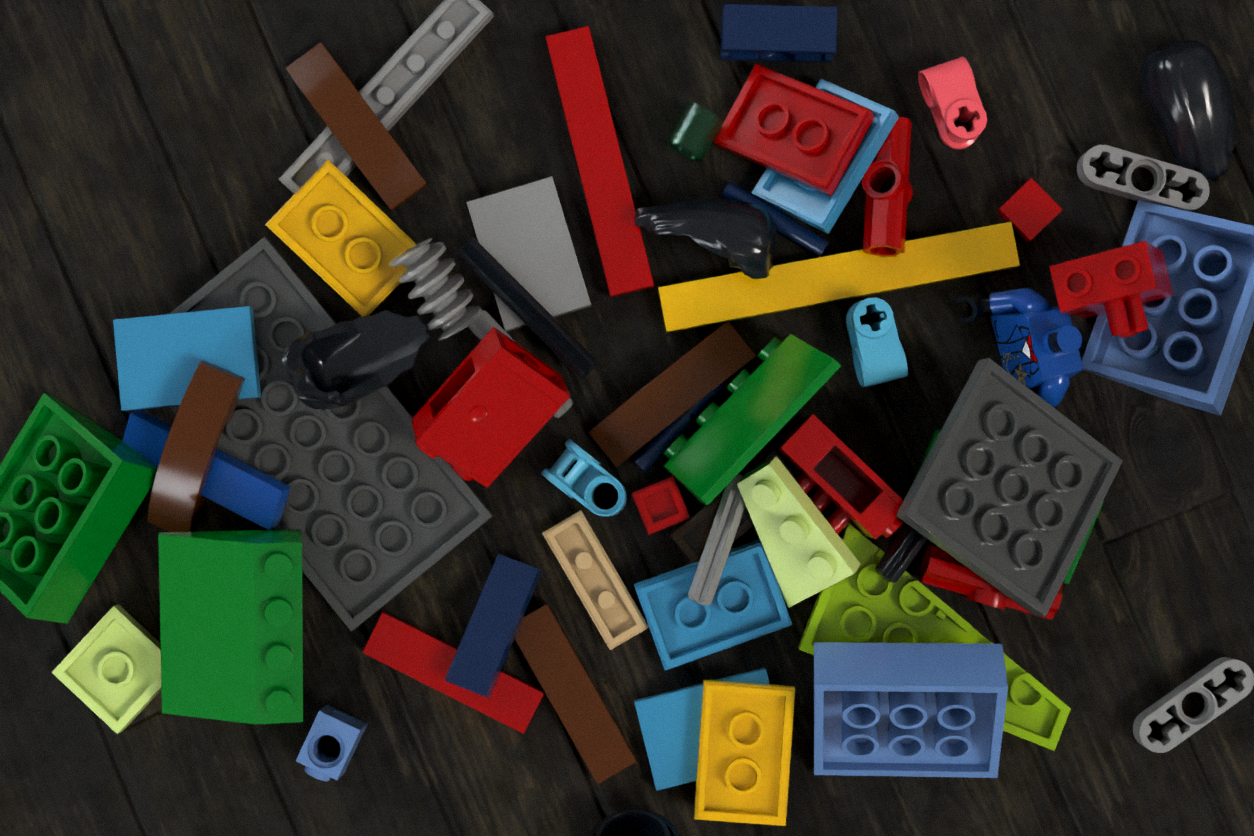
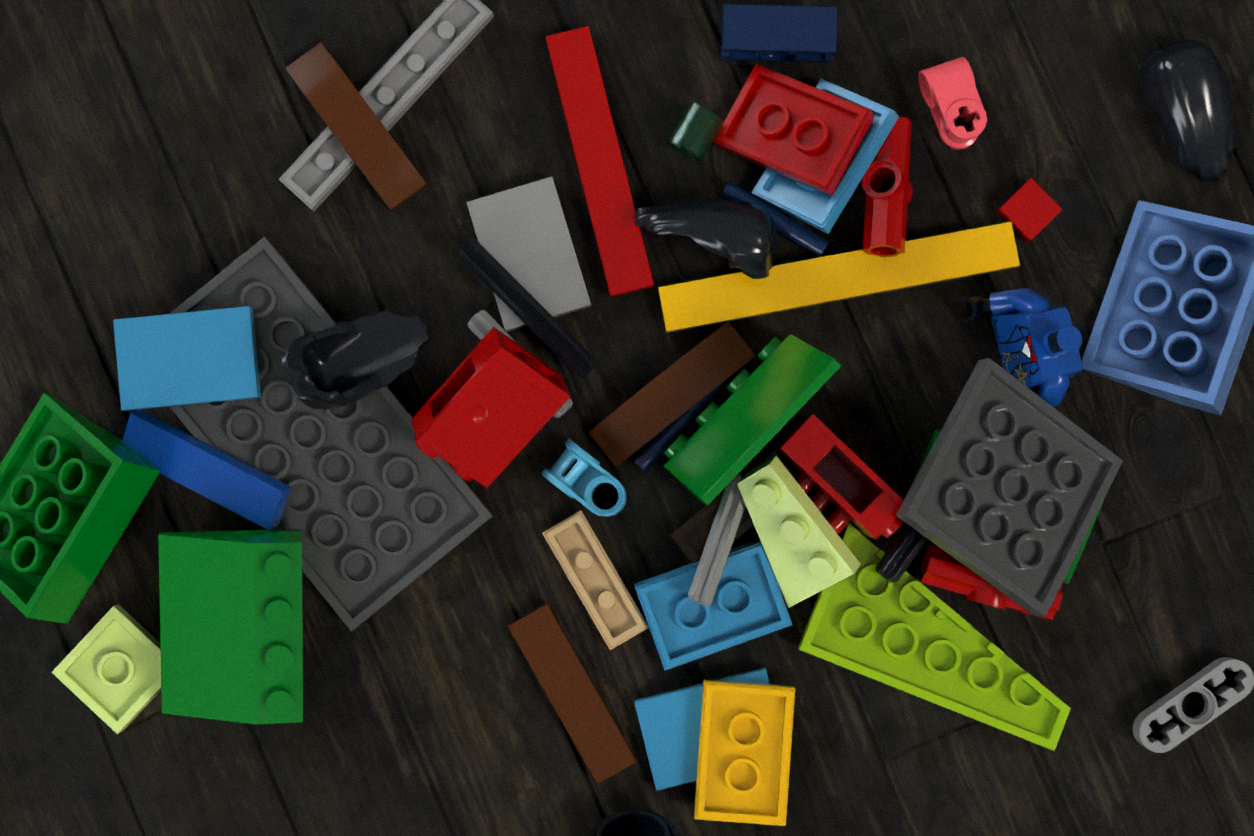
(192, 447): reddish brown slope -> none
(341, 726): medium blue brick -> none
(343, 238): yellow tile -> none
(429, 660): red tile -> none
(437, 287): light grey piece -> none
(493, 626): dark blue tile -> none
(660, 505): red tile -> none
(875, 351): medium azure piece -> none
(908, 709): medium blue slope -> none
(1113, 284): red piece -> none
(1114, 159): light grey beam -> none

